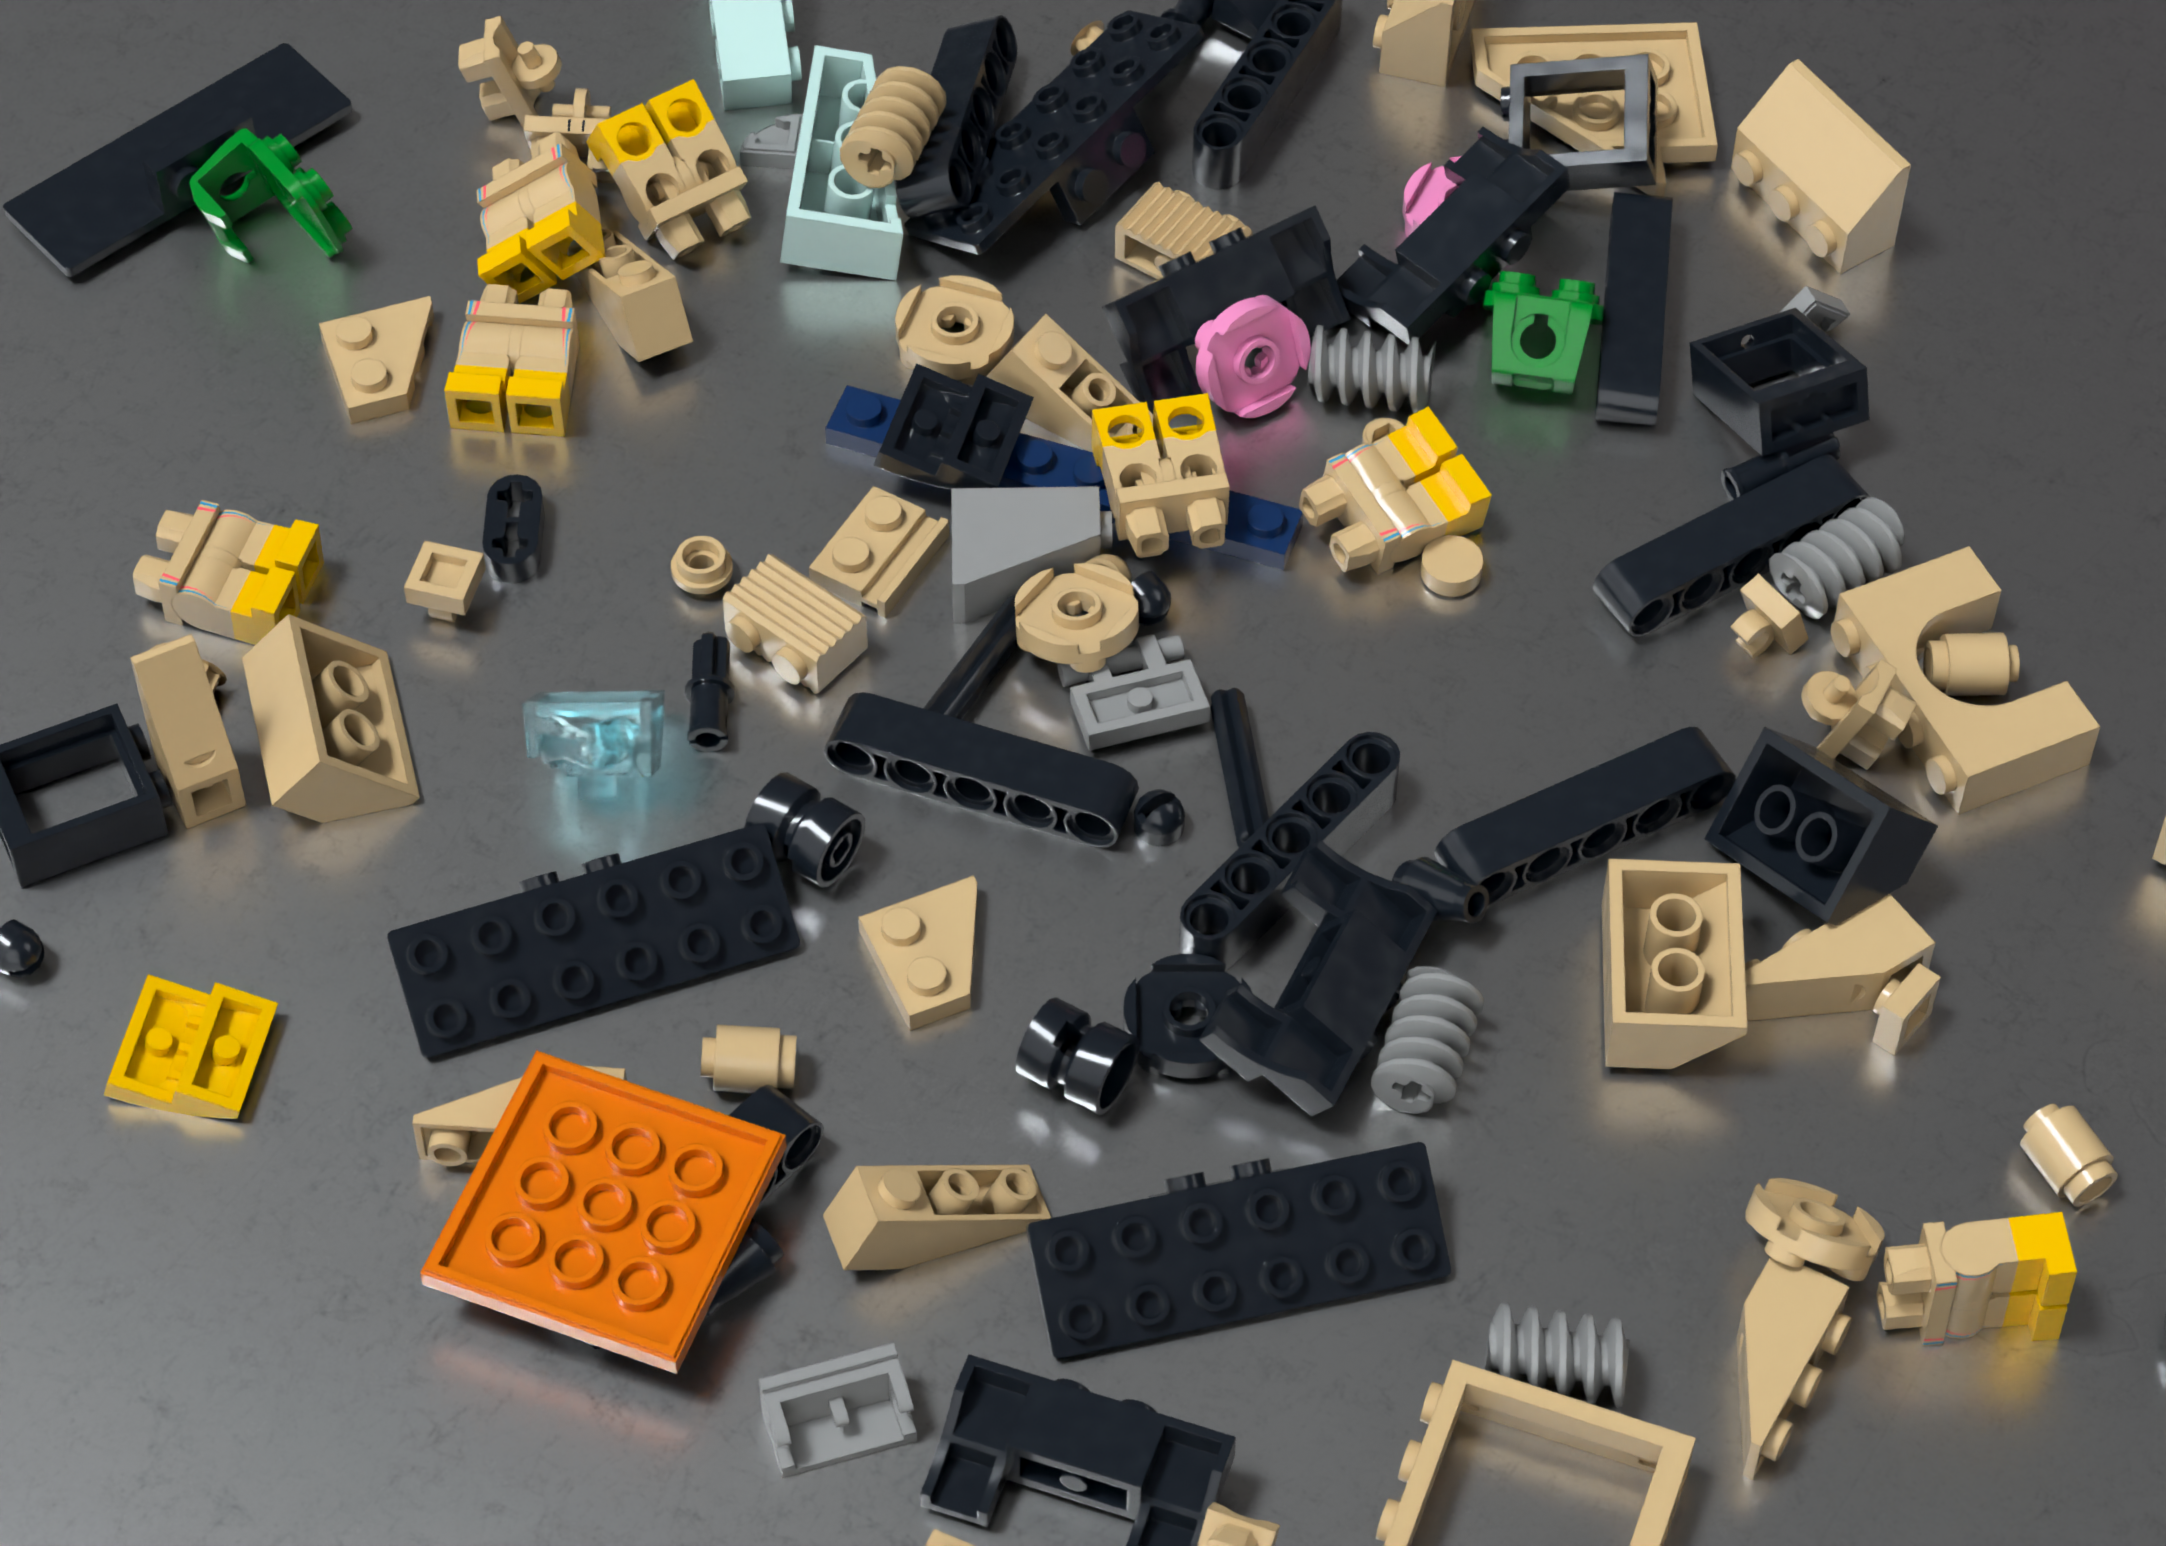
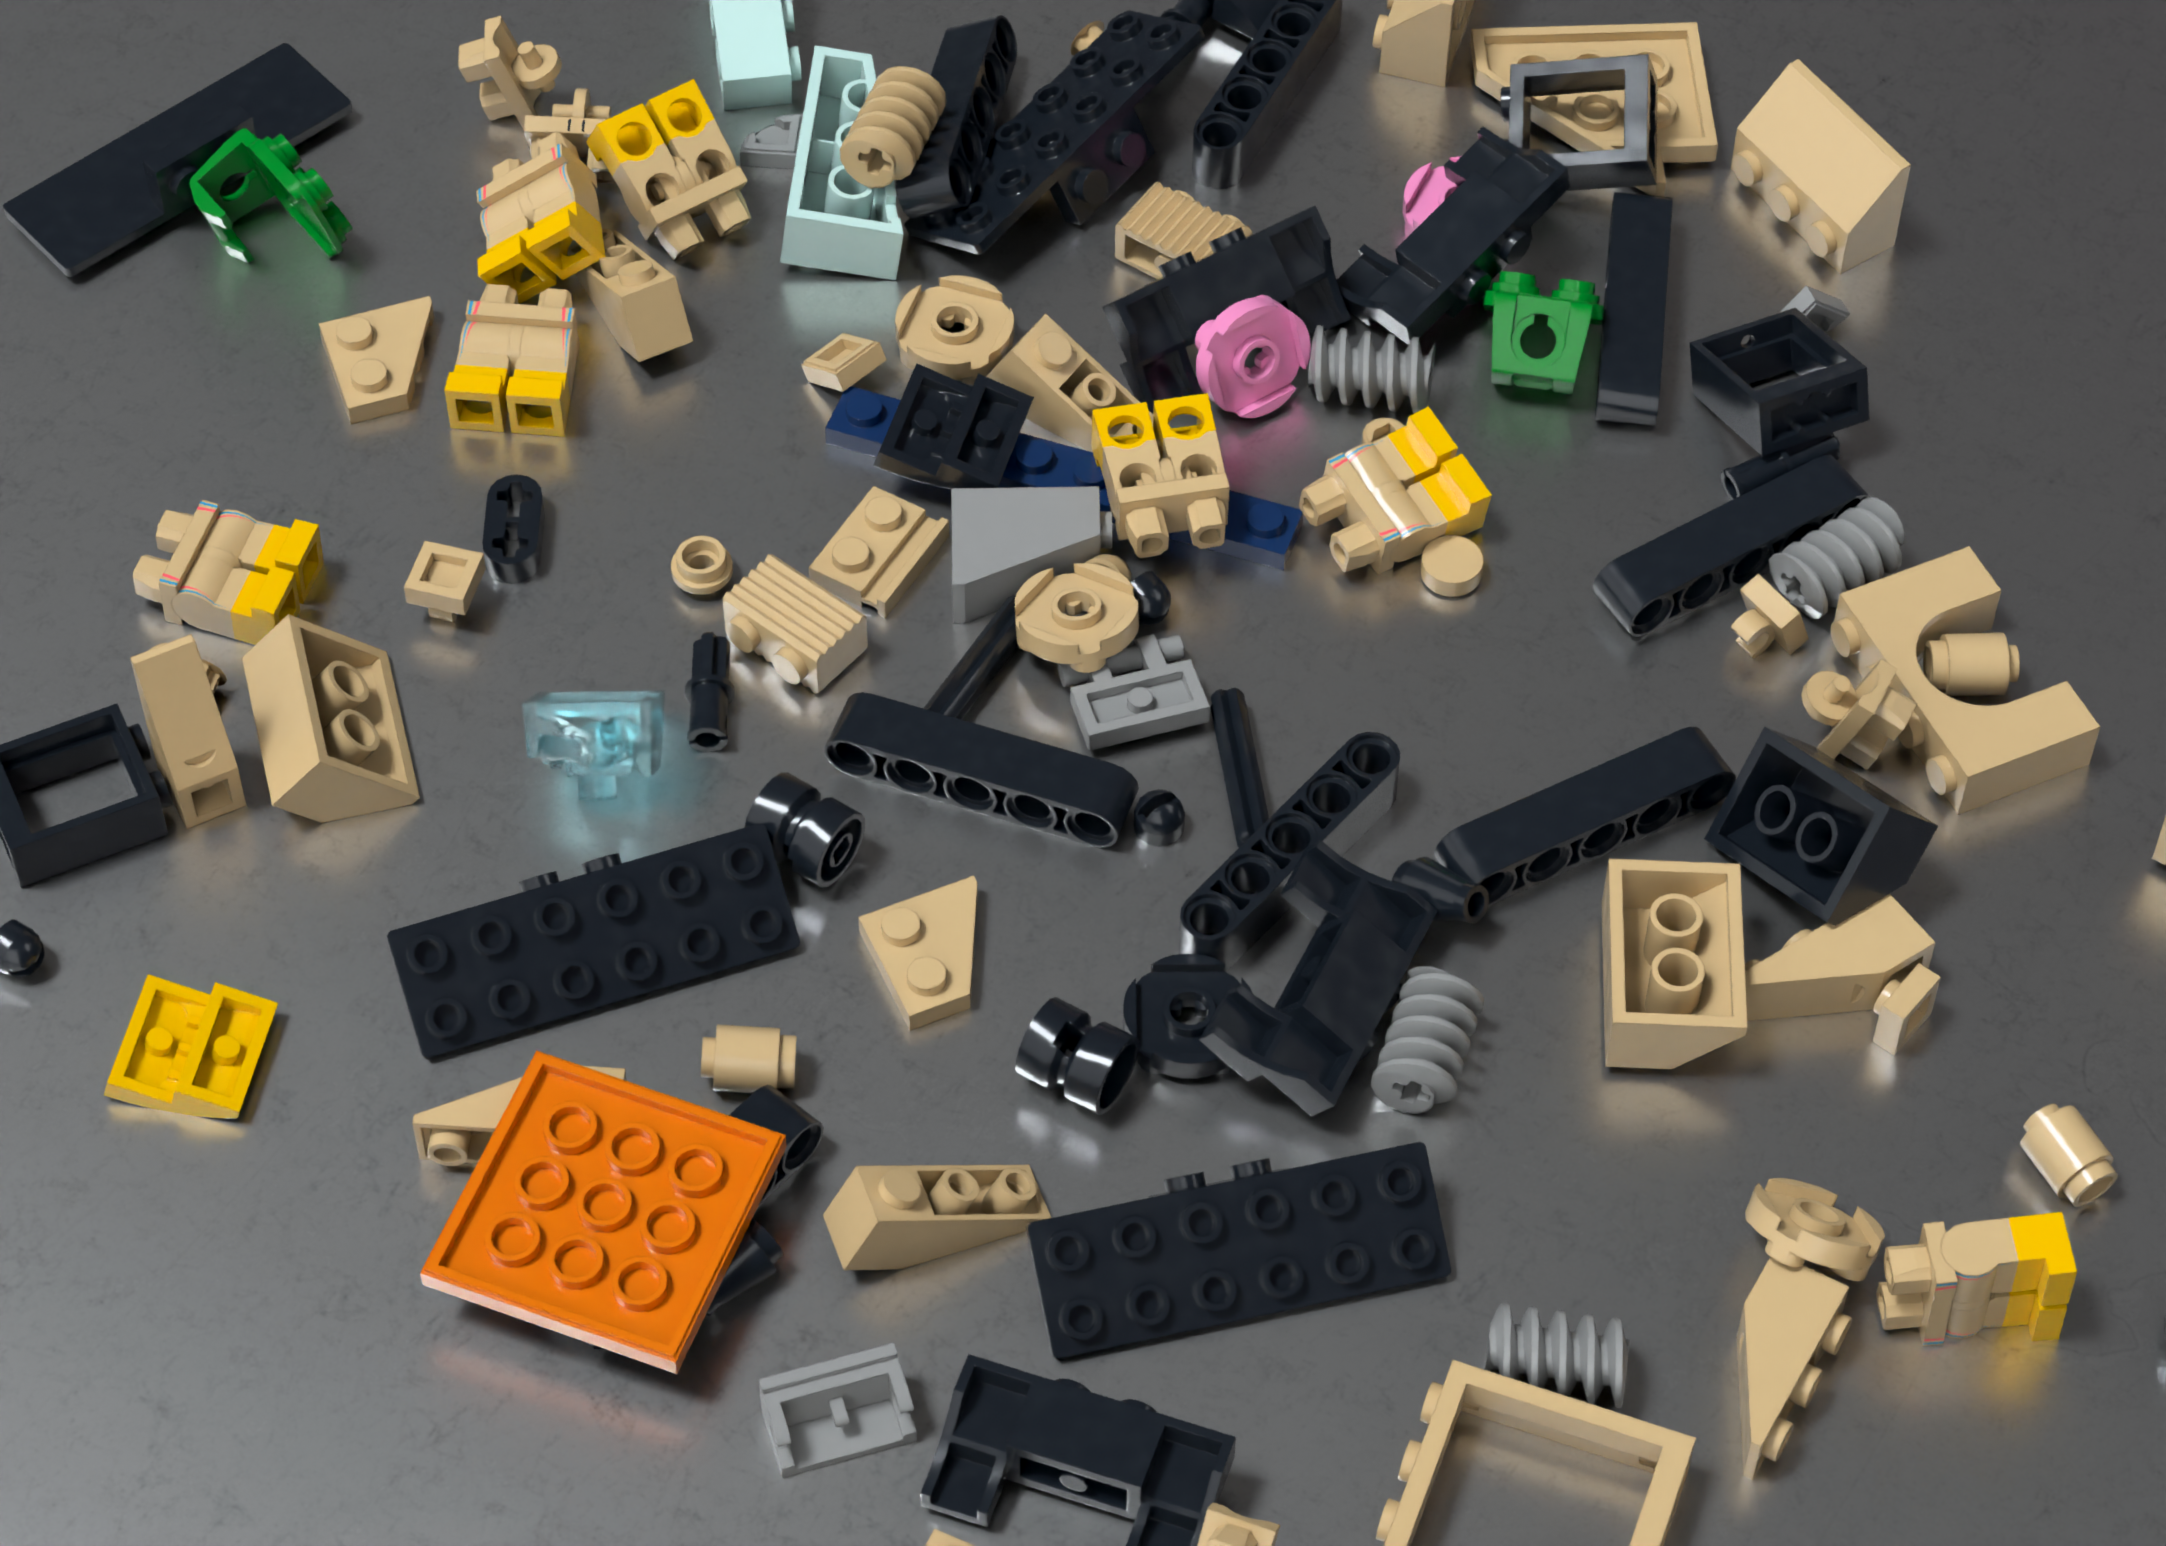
(843, 362): none -> tan tile

